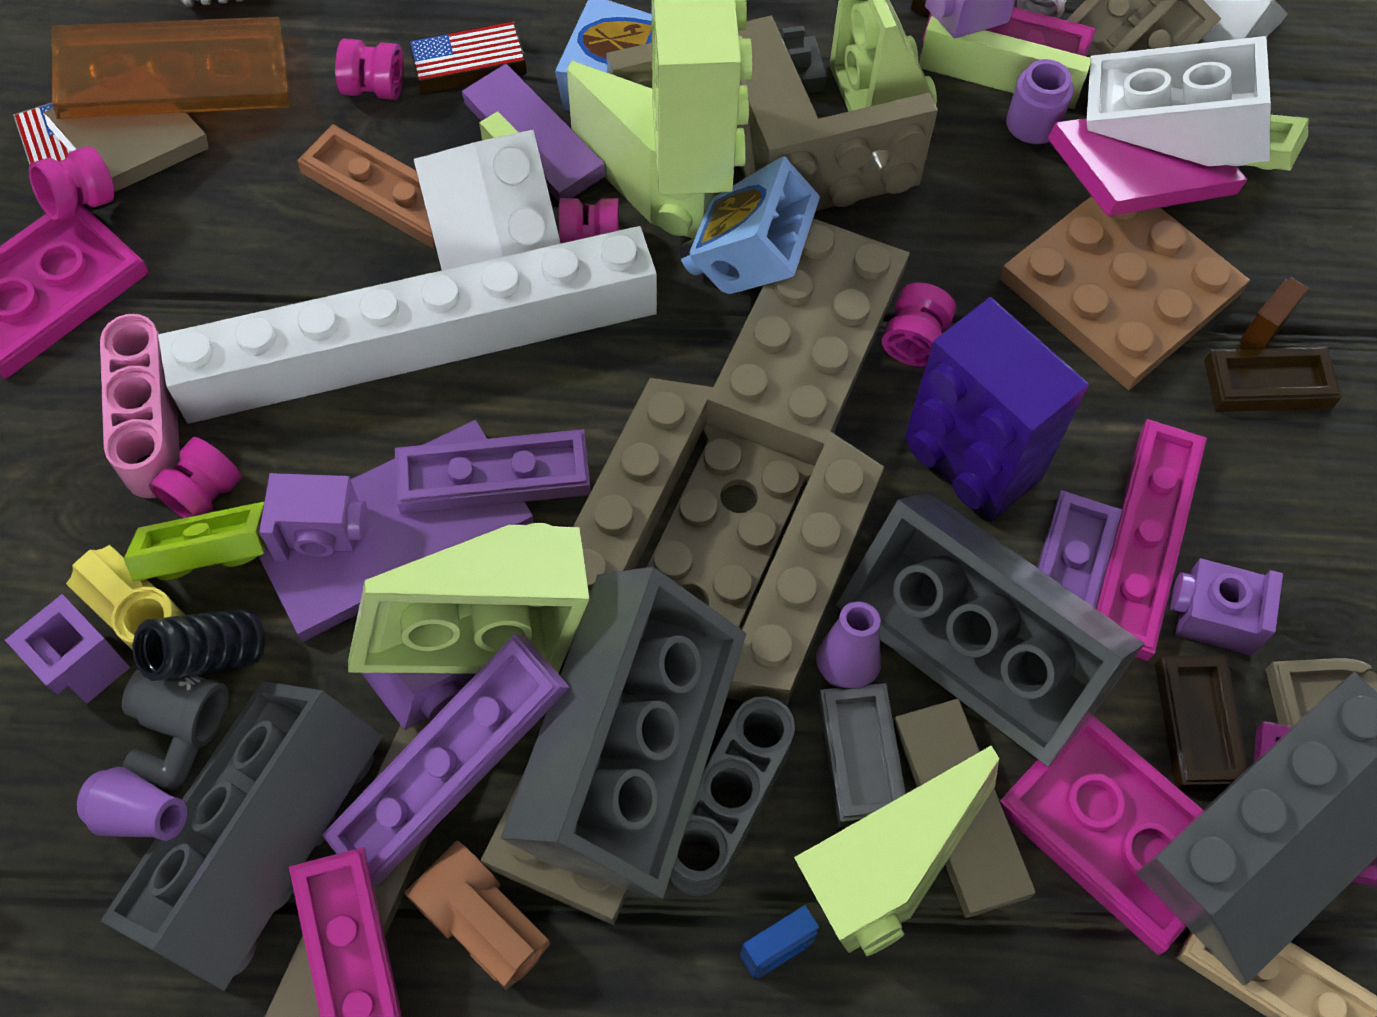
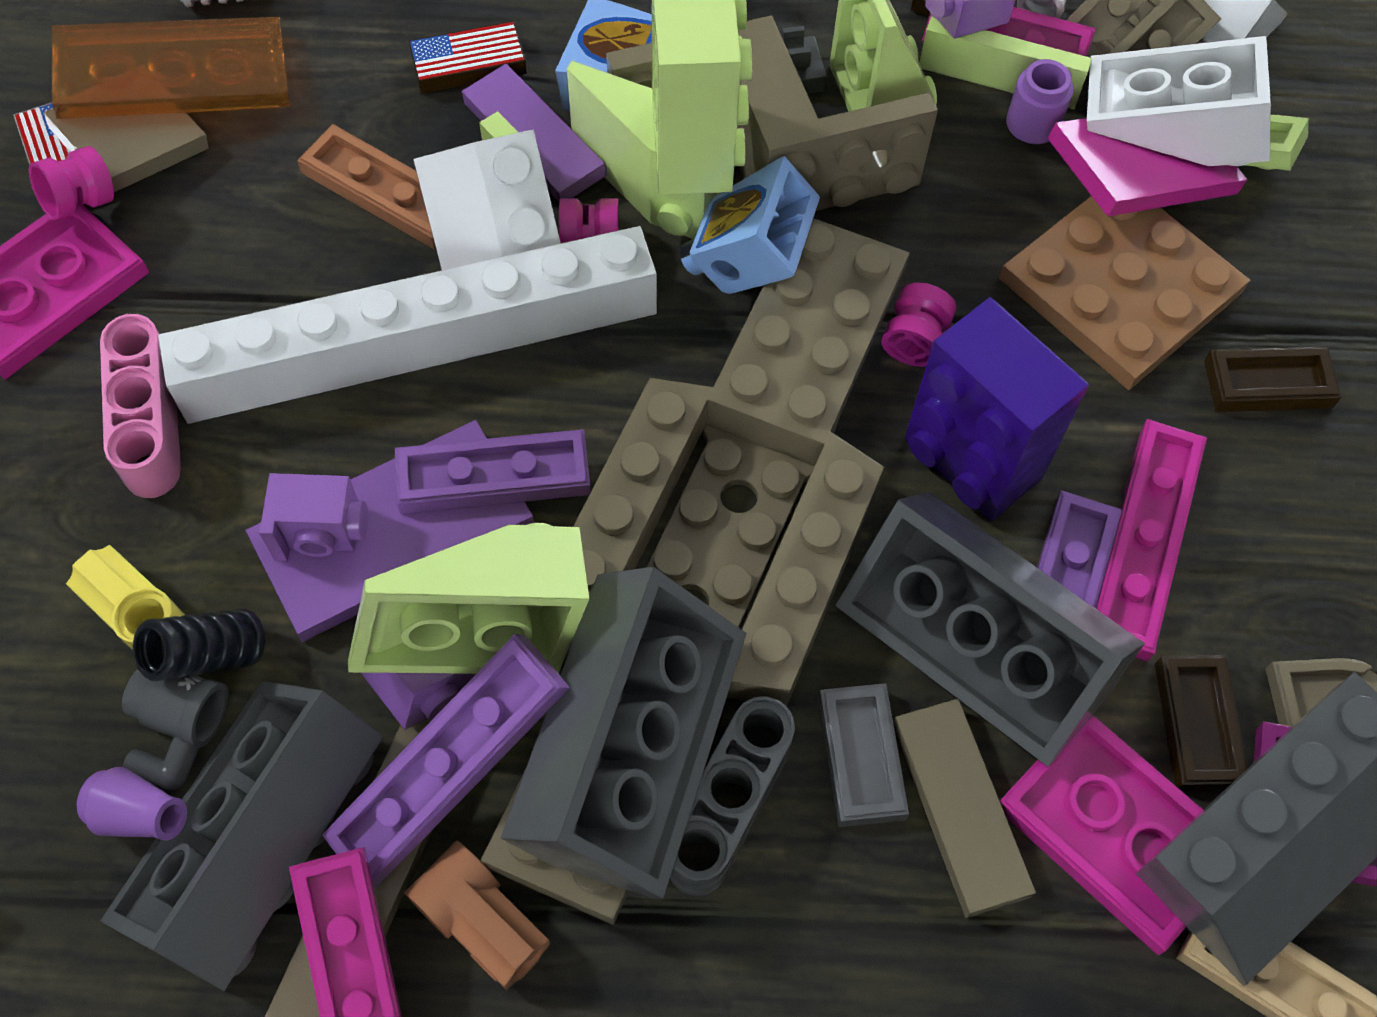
(67, 651): medium lavender brick -> none
(195, 479): dark pink wheel -> none
(198, 541): lime plate -> none
(369, 69): dark pink wheel -> none
(779, 942): blue tile -> none
(851, 649): medium lavender cone -> none
(886, 862): yellowish green slope -> none
(1226, 606): medium lavender brick -> none
(1273, 314): reddish brown tile -> none

